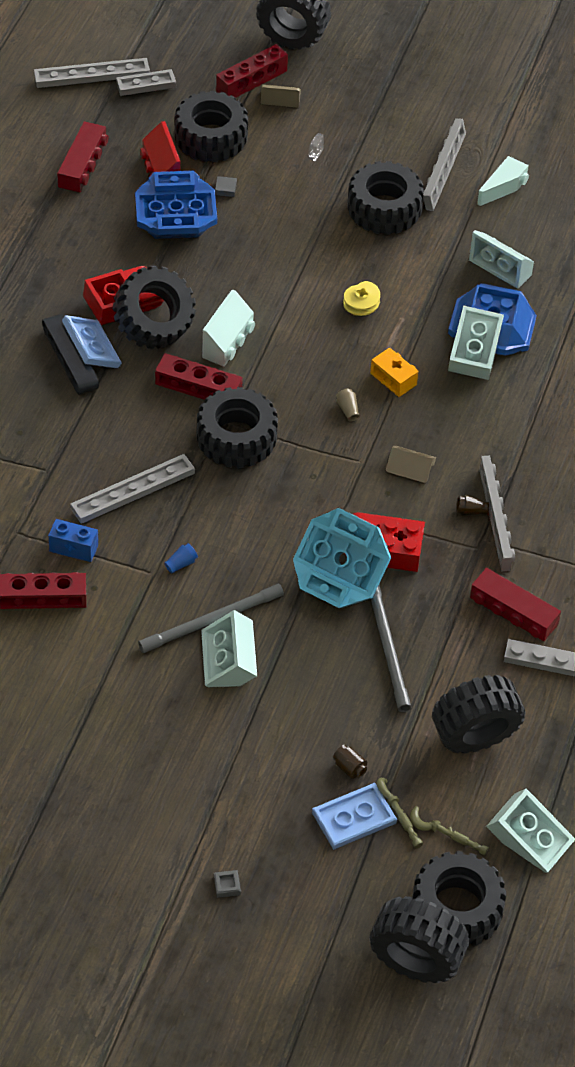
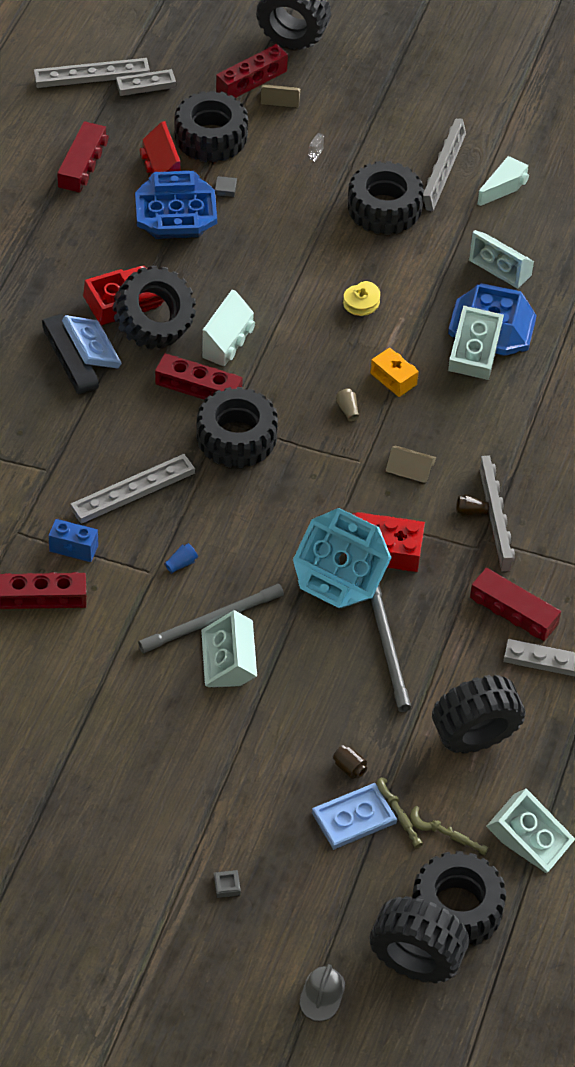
(322, 993): none -> dark grey piece

